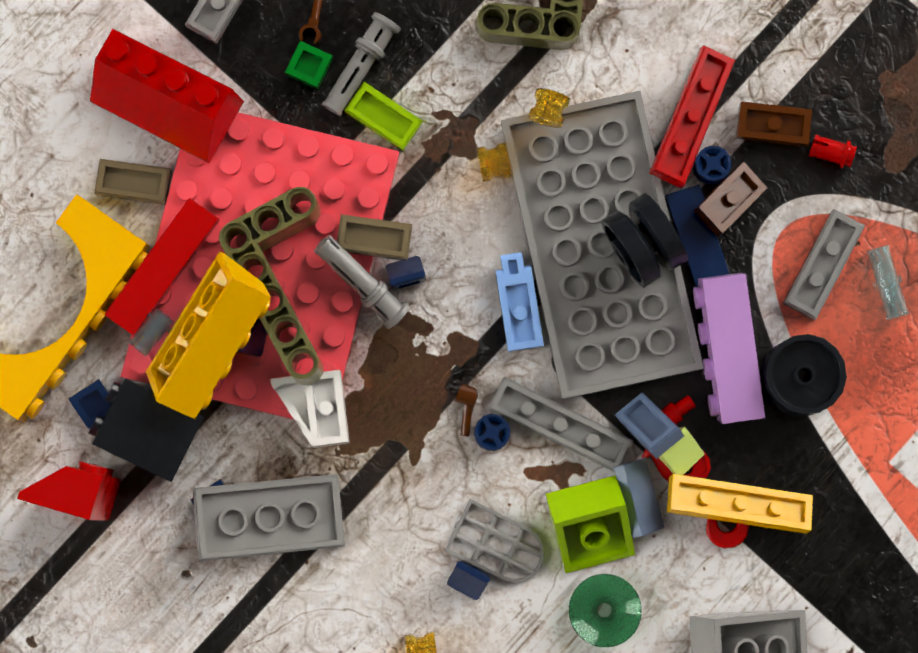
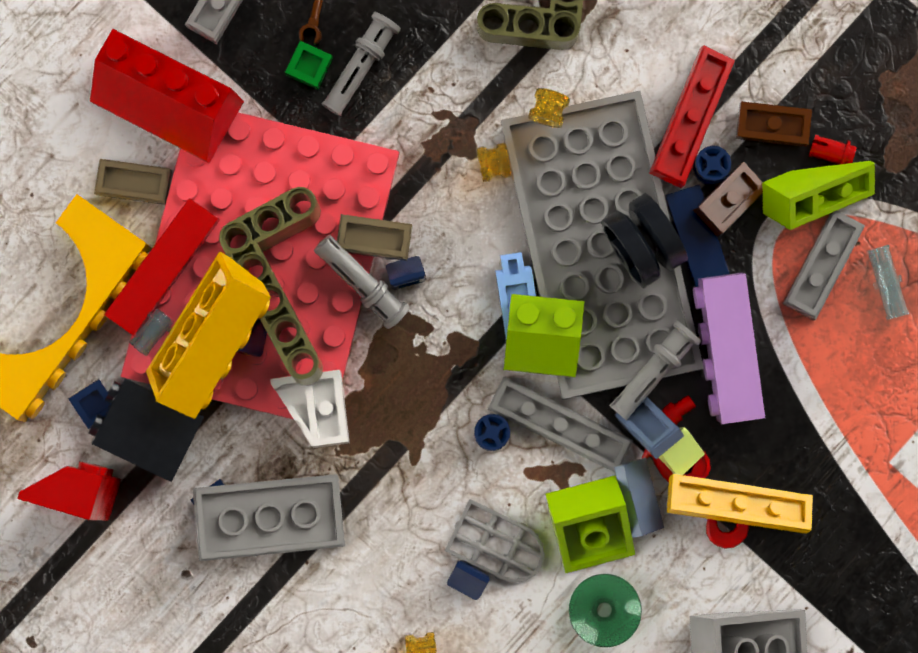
(383, 116): lime tile -> none
(467, 396): reddish brown hand -> none
(543, 335): none -> lime slope
(666, 356): none -> light grey pin
(815, 192): none -> lime slope
(822, 383): black wheel -> none

